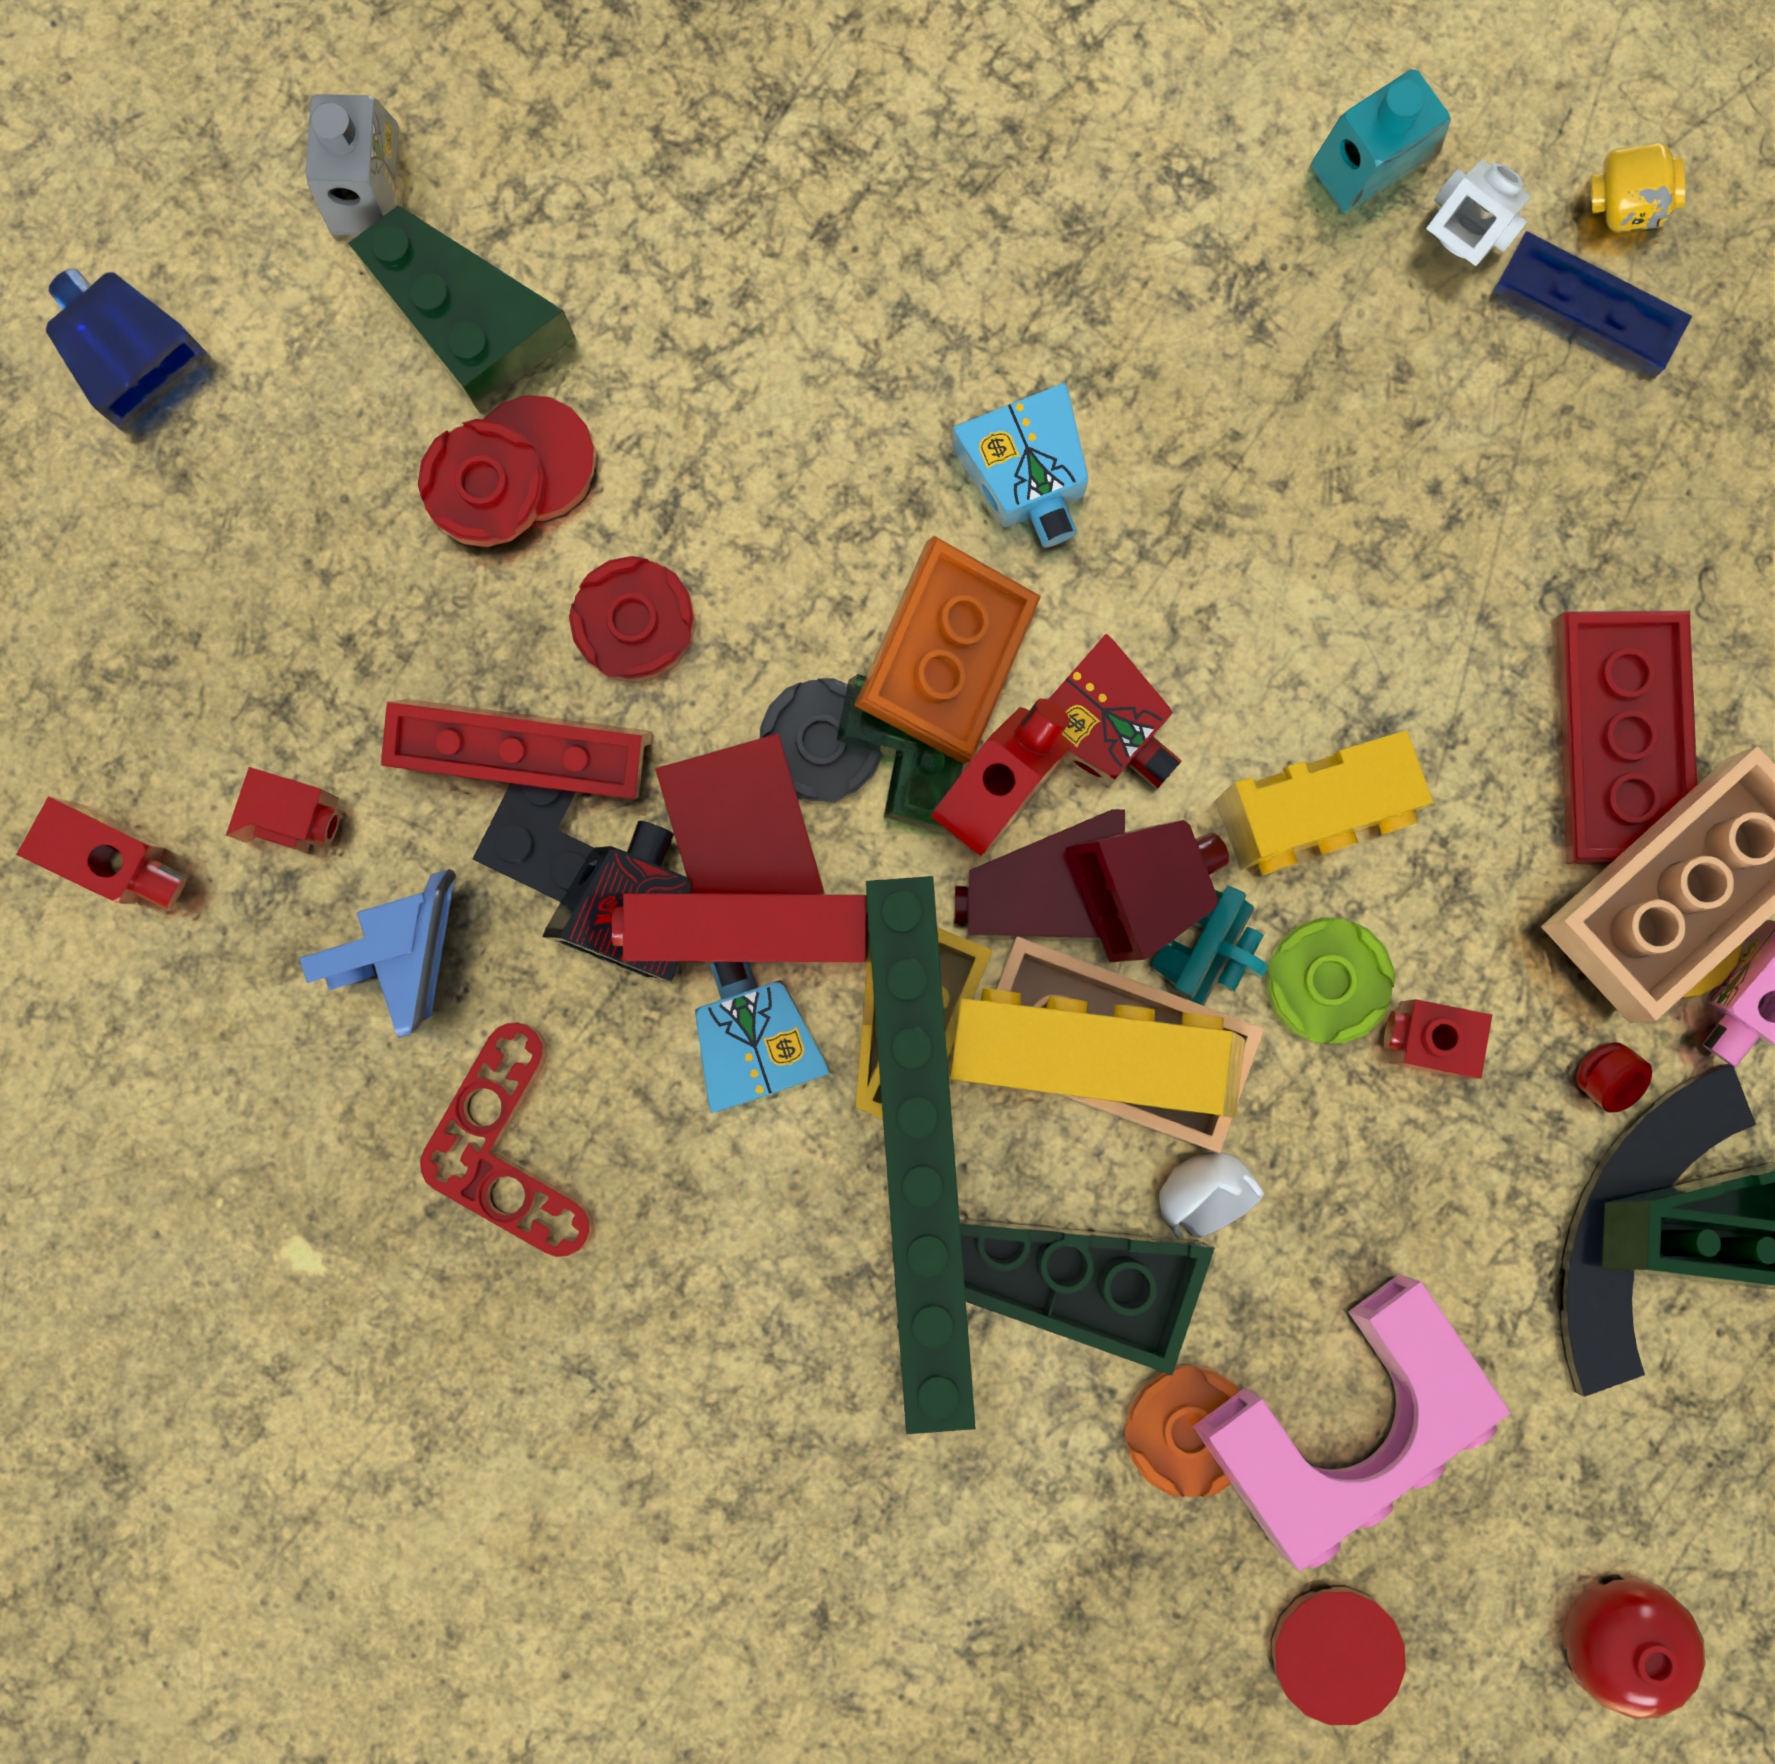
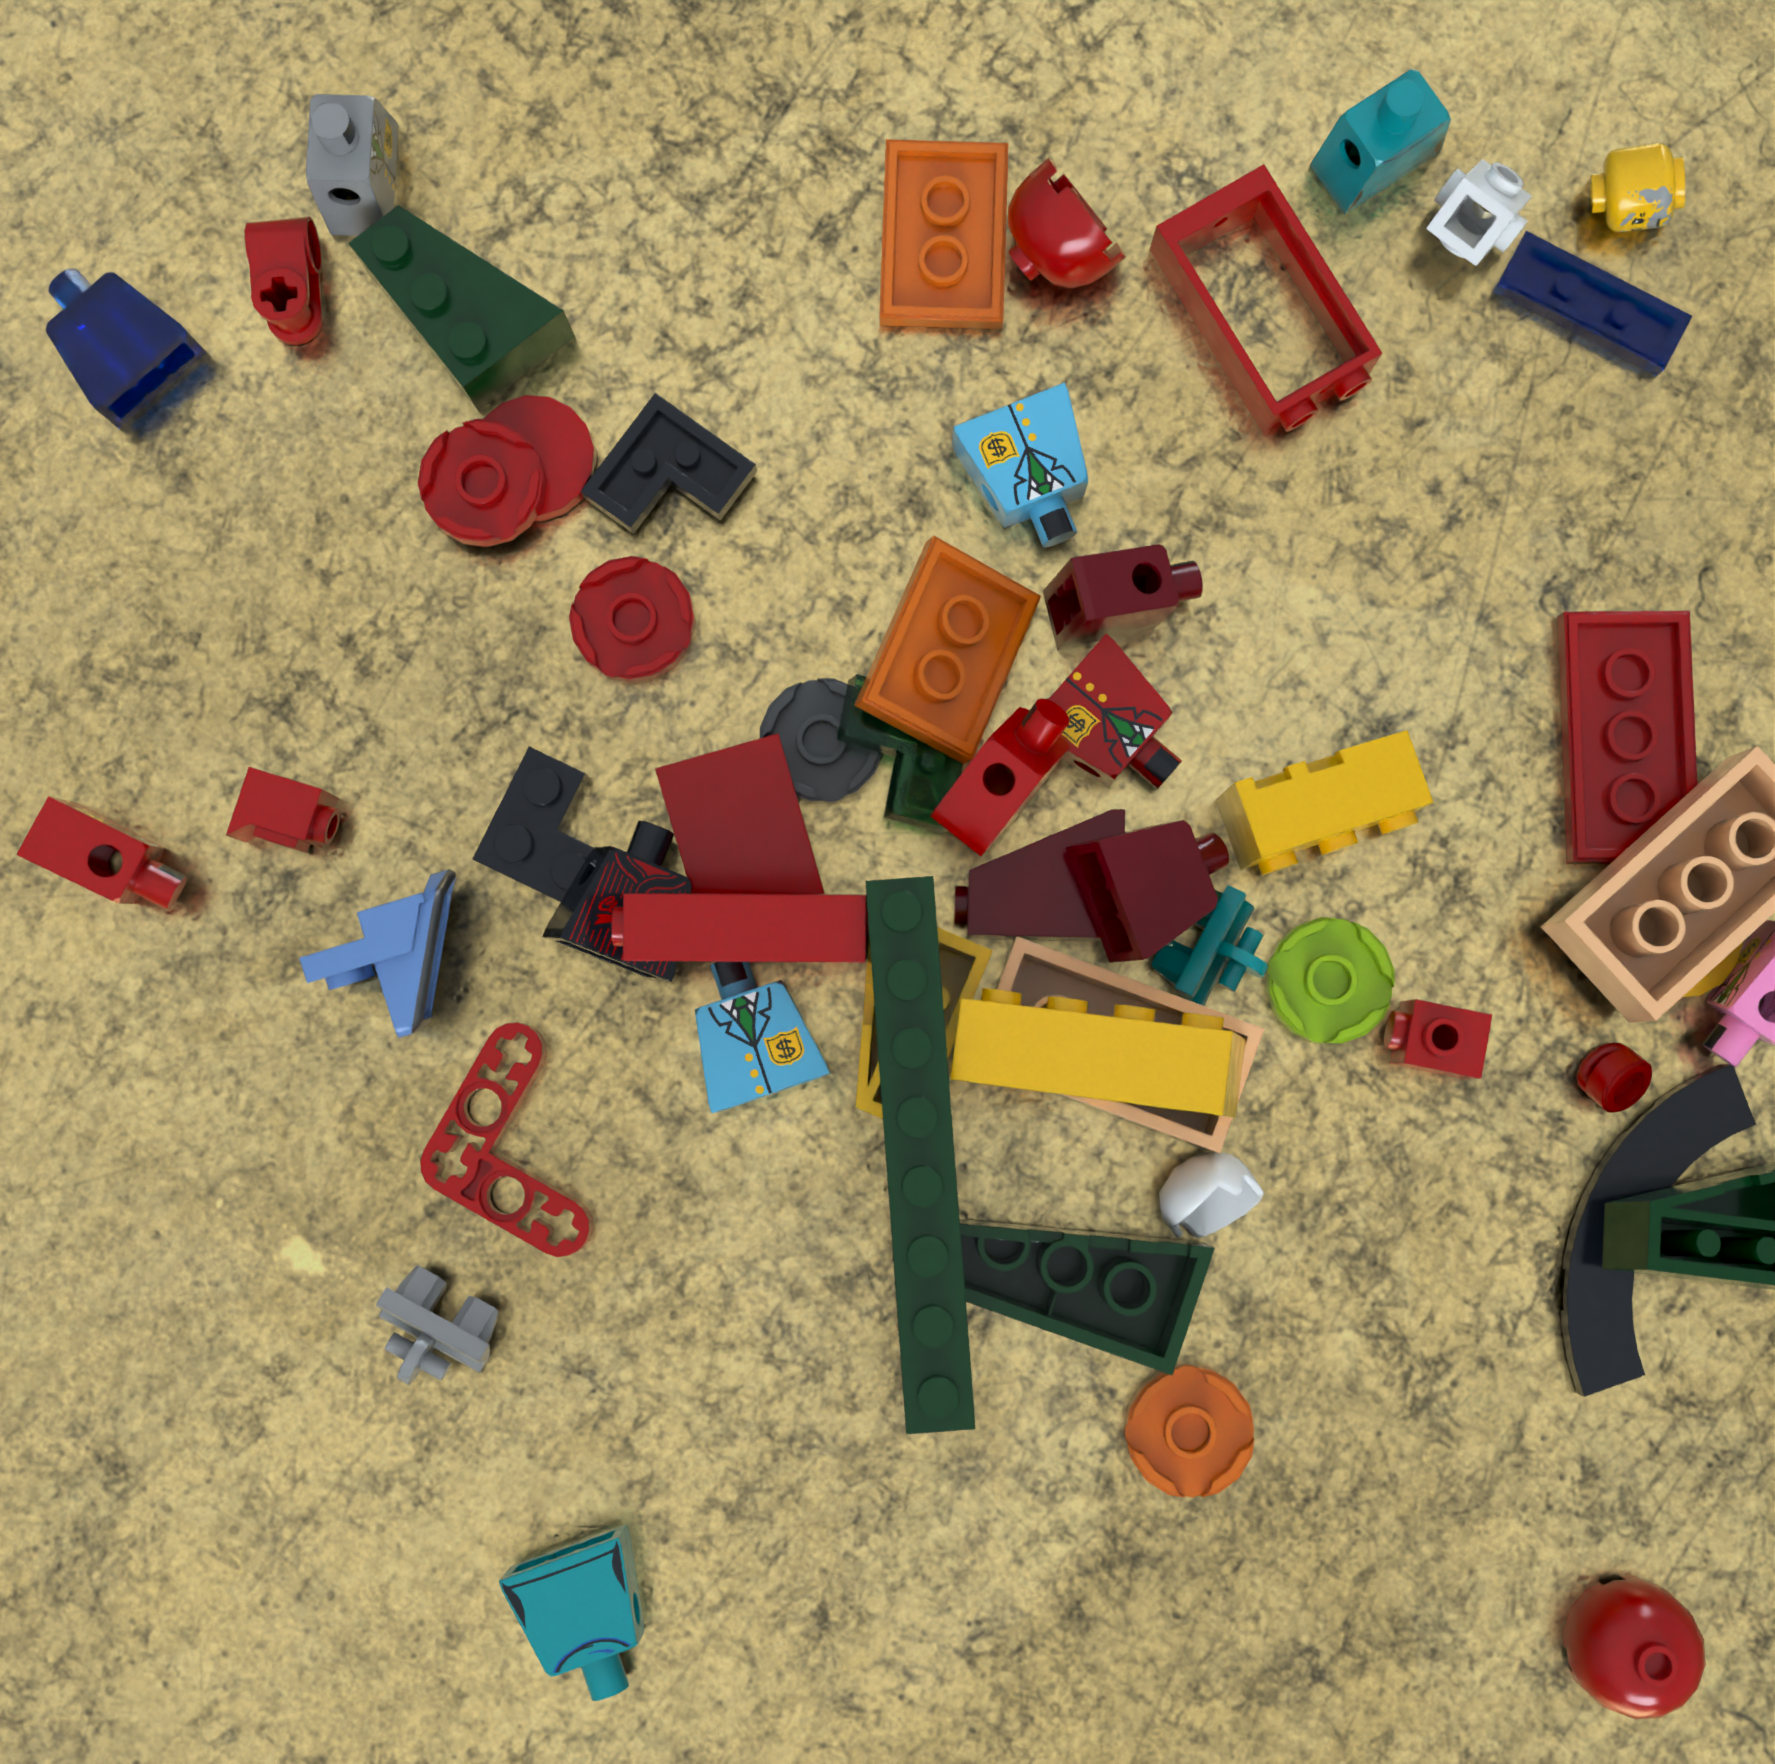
(286, 276): none -> red piece
(411, 1311): none -> light grey hips
(514, 748): red panel -> none
(581, 1608): none -> teal torso
(662, 451): none -> black plate
(944, 234): none -> orange tile
(1058, 232): none -> red cylinder
(1117, 593): none -> dark red torso
(1260, 198): none -> red window
(1338, 1656): red tile -> none
(1439, 1411): bright pink arch -> none

